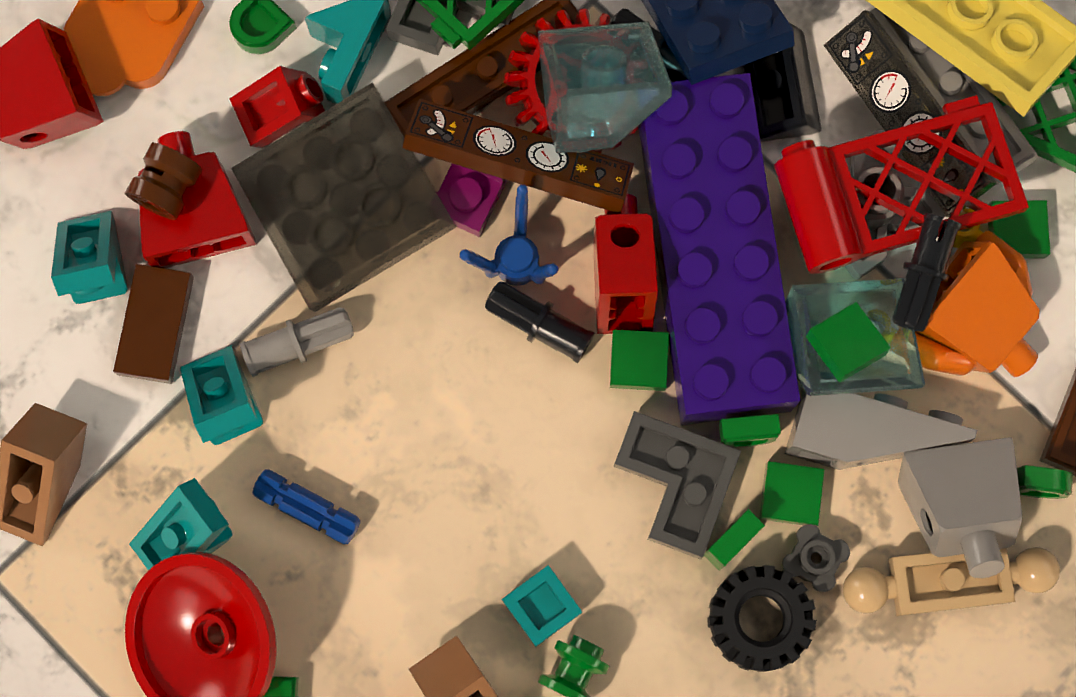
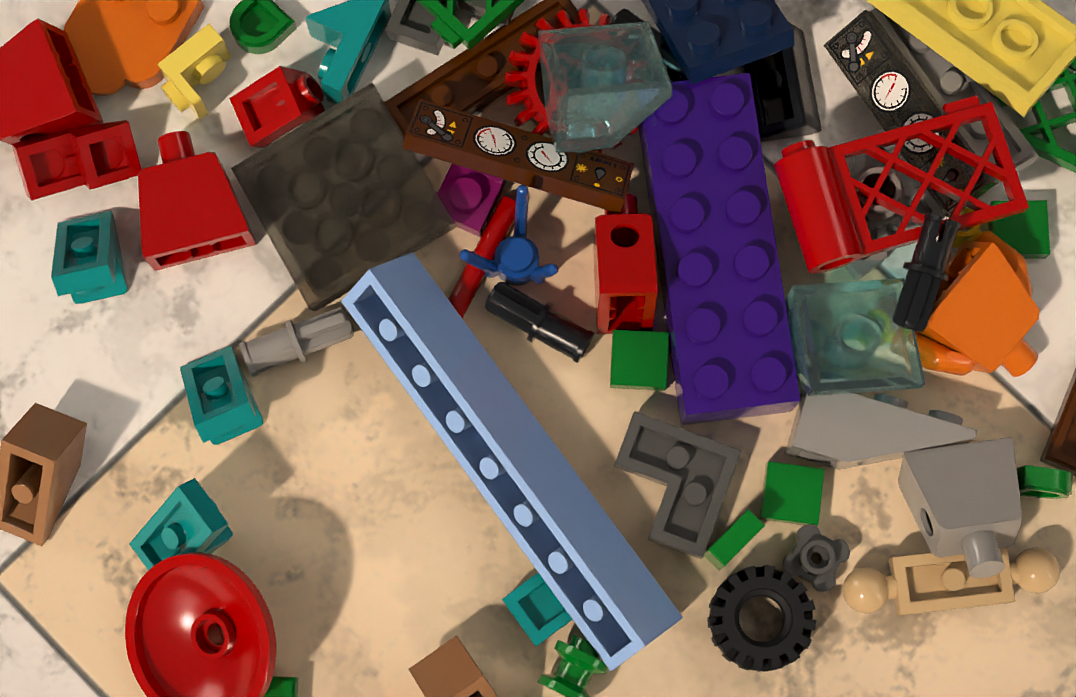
(77, 158): none -> red slope
(153, 324): reddish brown tile -> none
(163, 181): reddish brown wheel -> none
(194, 62): none -> light yellow bracket
(306, 506): blue axle -> none
(492, 236): none -> red bar
(511, 459): none -> light blue brick
(749, 430): green tile -> none
(847, 342): green tile -> none

